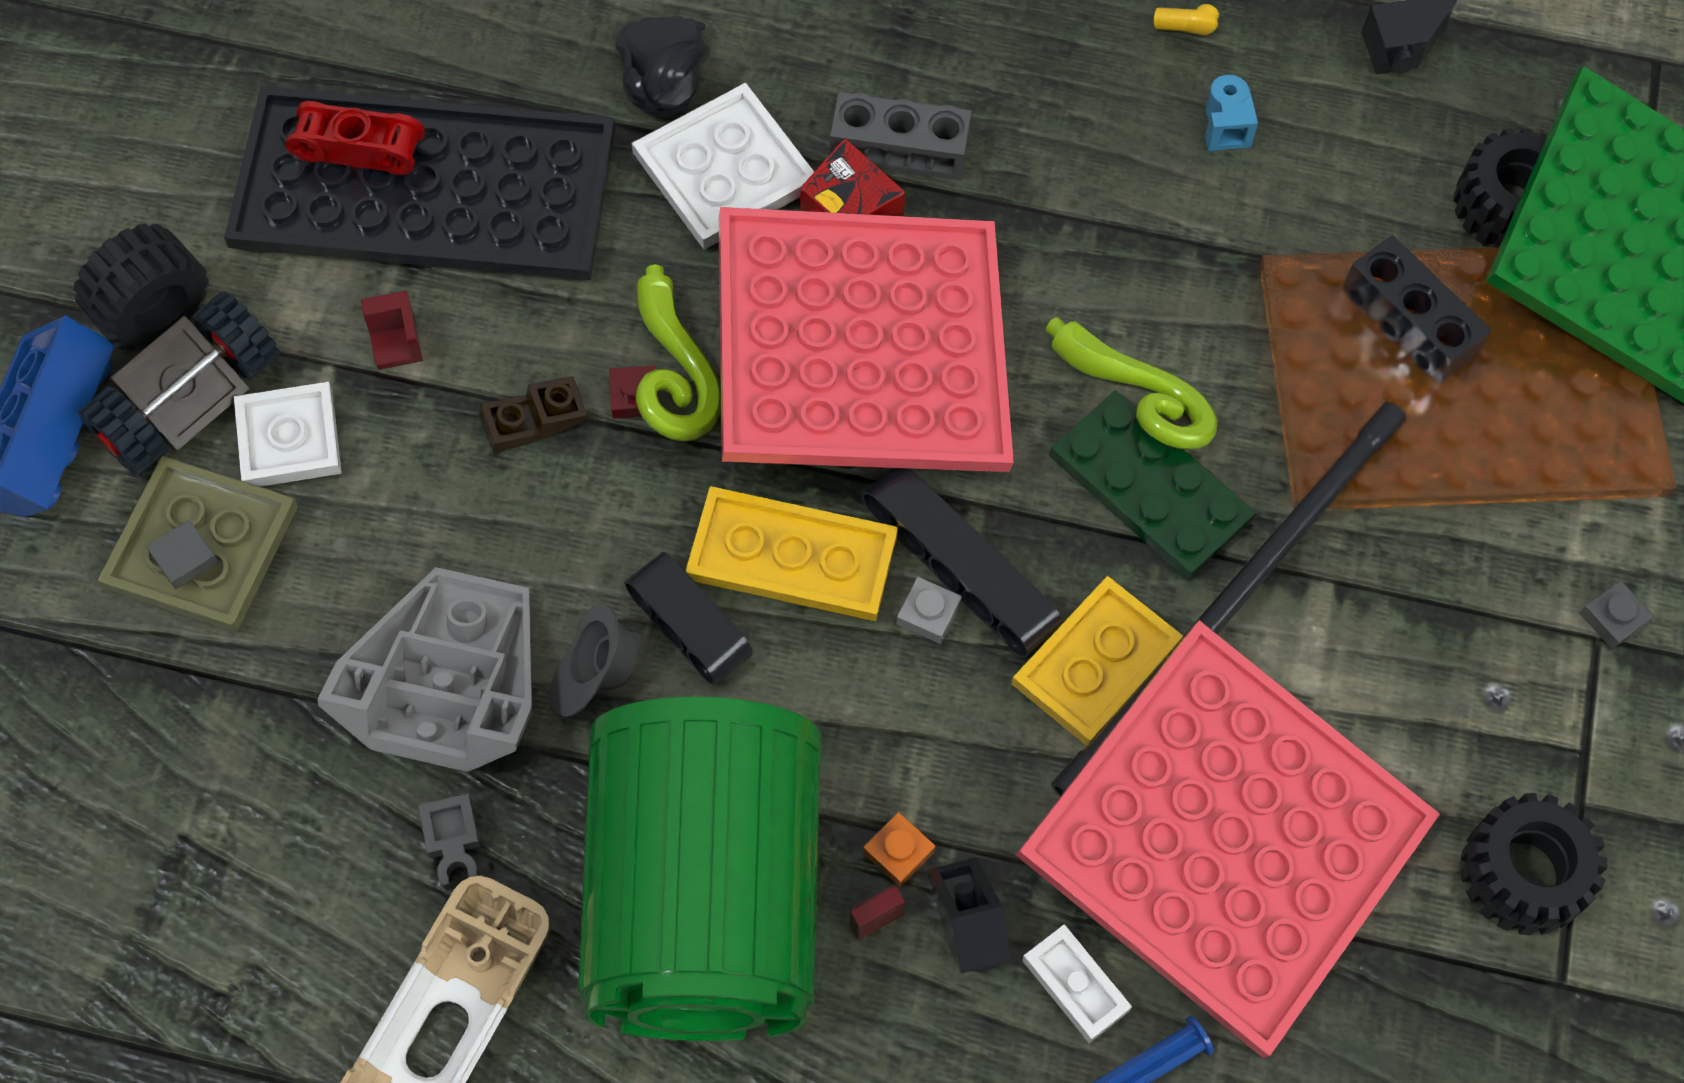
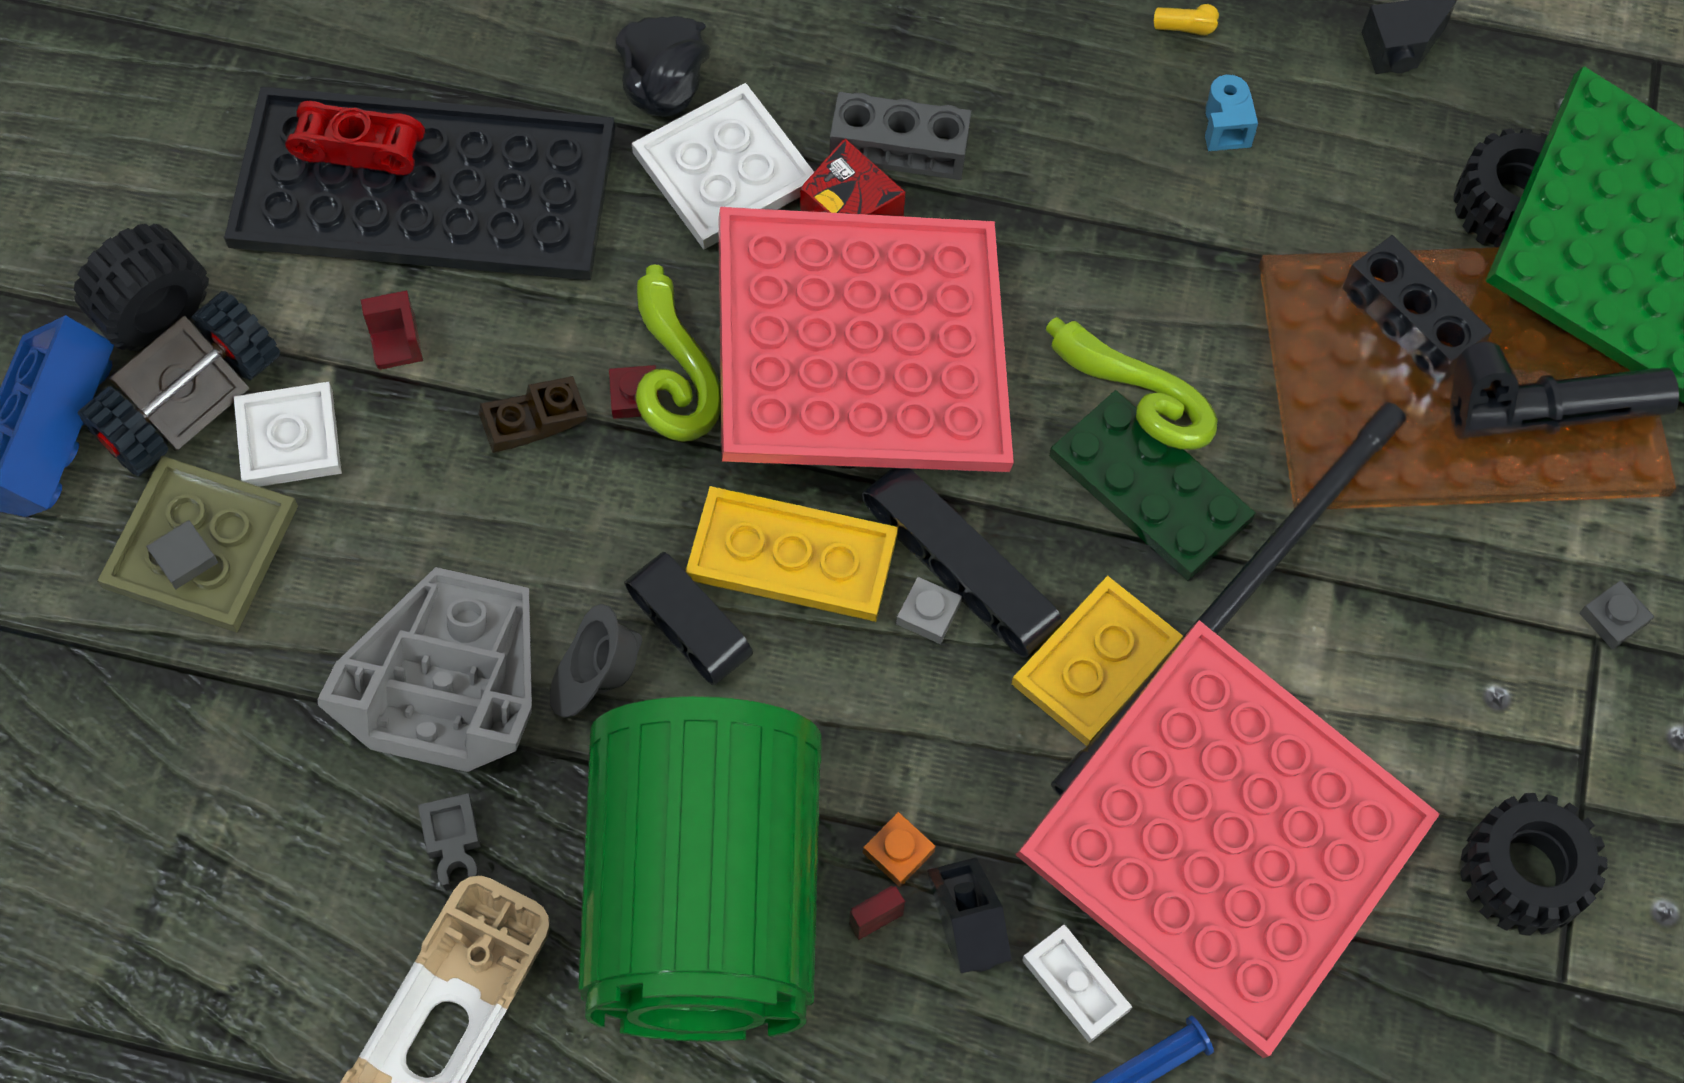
(1549, 402): none -> black piece

